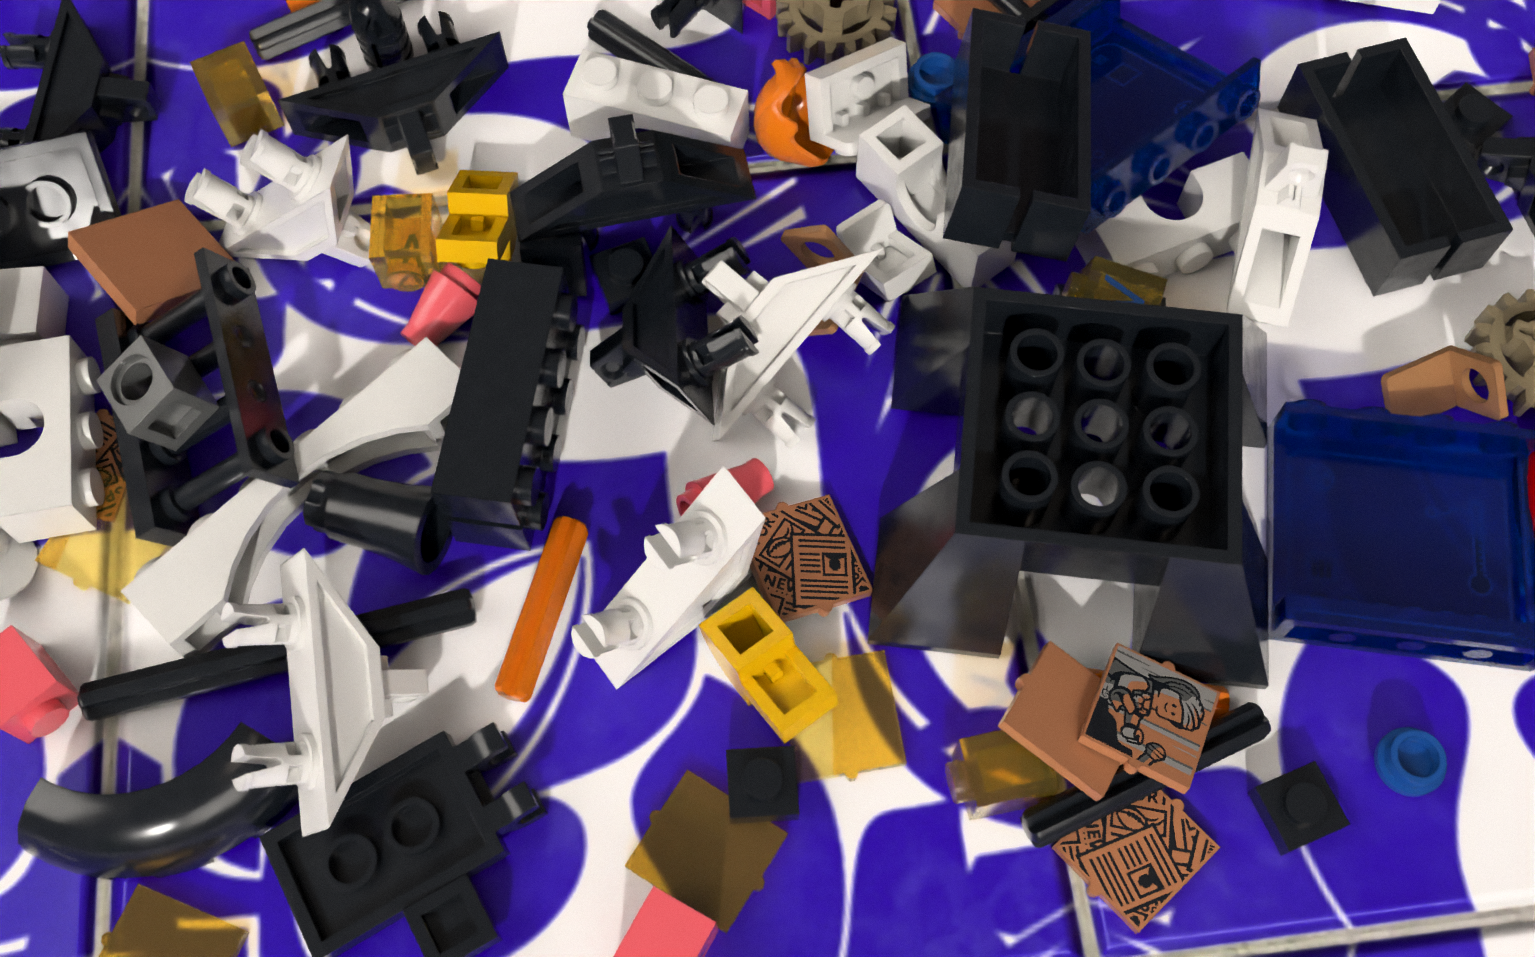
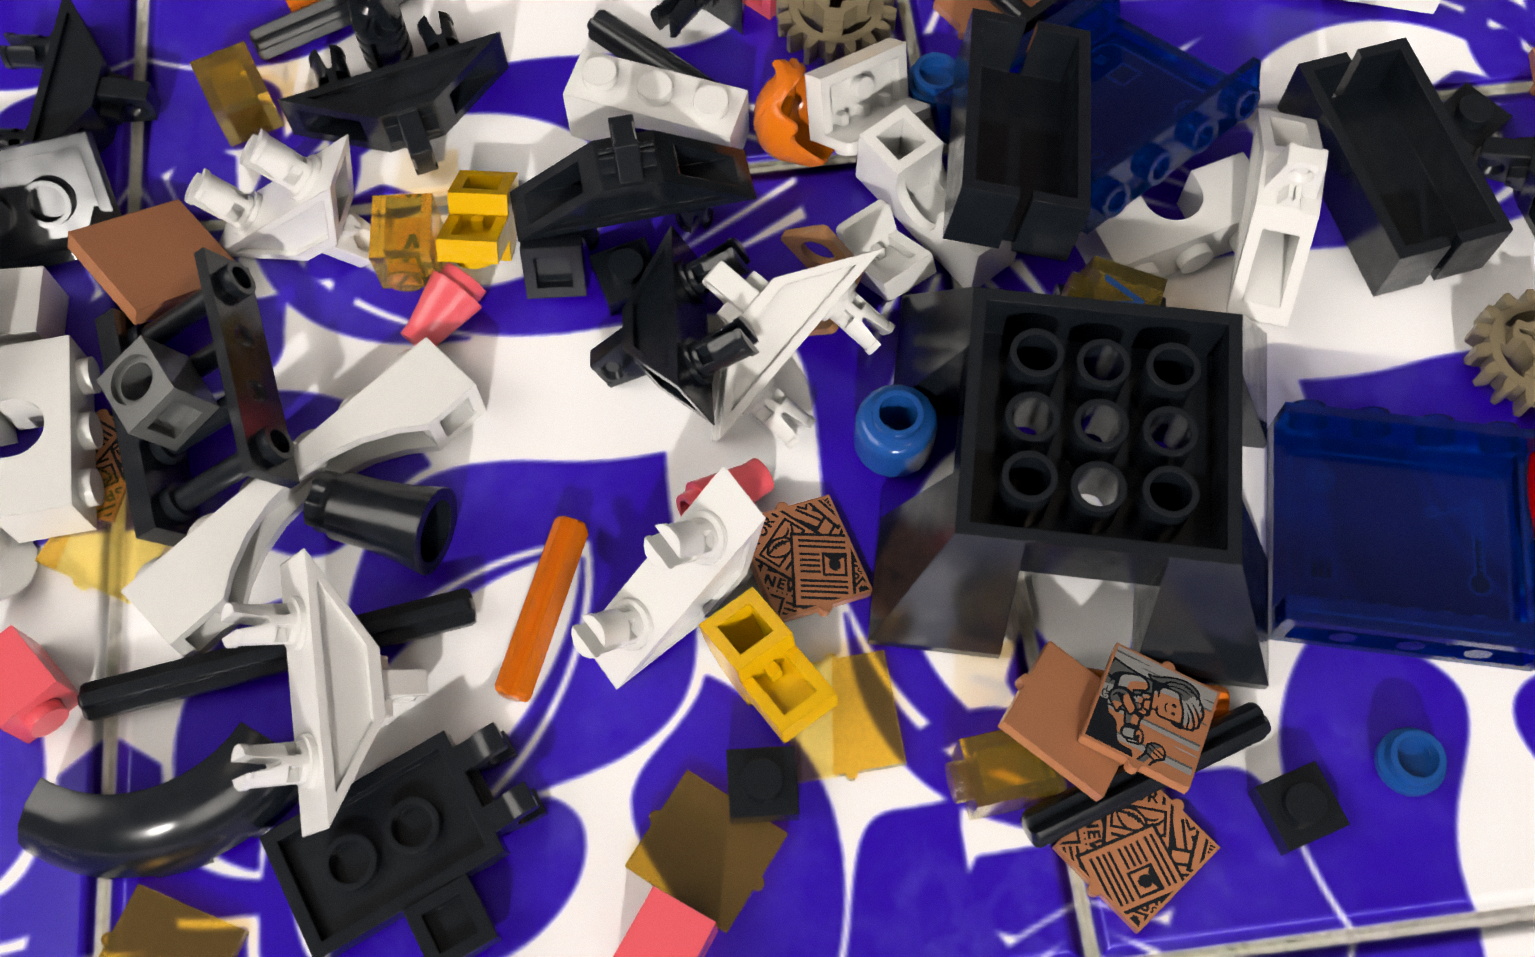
(509, 406): black piece -> none
(895, 430): none -> blue head
(1443, 382): medium nougat bracket -> none

